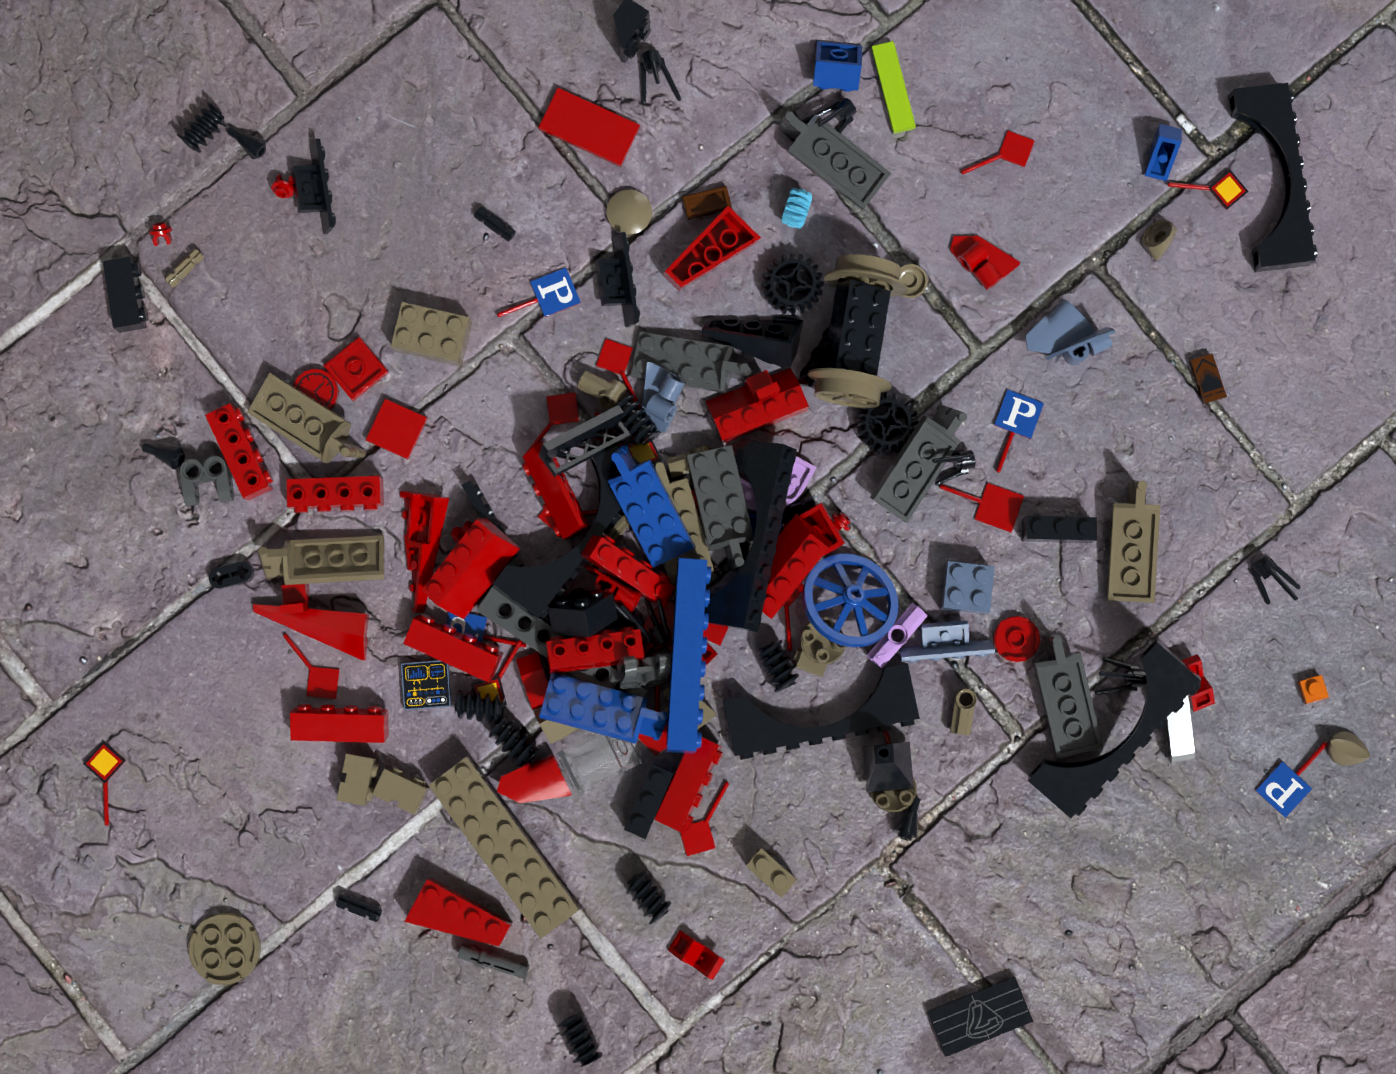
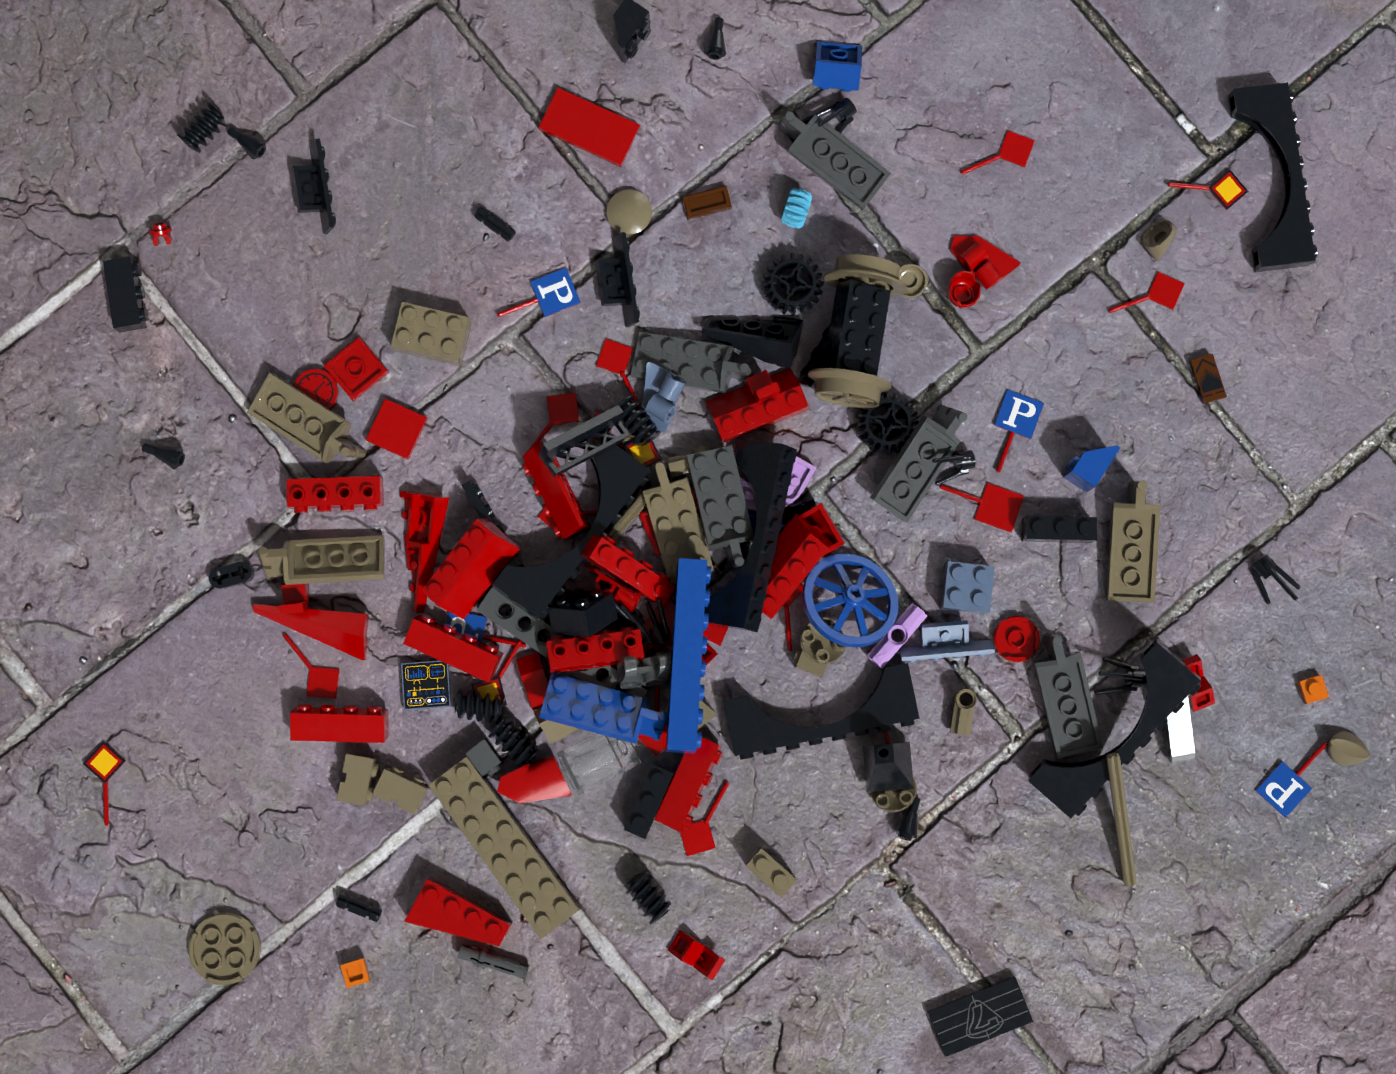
(184, 267): dark tan axle -> none
(190, 485): dark grey piece -> none
(239, 451): red brick -> none
(282, 188): red plate -> none
(355, 972): none -> orange plate
(458, 532): red plate -> none
(484, 758): none -> dark grey brick
(580, 1039): black piece -> none
(606, 392): dark tan piece -> none
(649, 508): blue hinge -> none
(653, 64): black plant -> none
(714, 246): red wedge -> none
(715, 46): none -> black cone
(778, 666): black piece -> none
(841, 521): red plate -> none
(893, 87): lime tile -> none
(963, 289): none -> red hair
(1058, 329): sand blue panel -> none
(1089, 467): none -> blue slope
(1091, 344): sand blue panel -> none
(1121, 819): none -> dark tan axle
(1163, 152): blue slope -> none
(1163, 291): none -> red piece

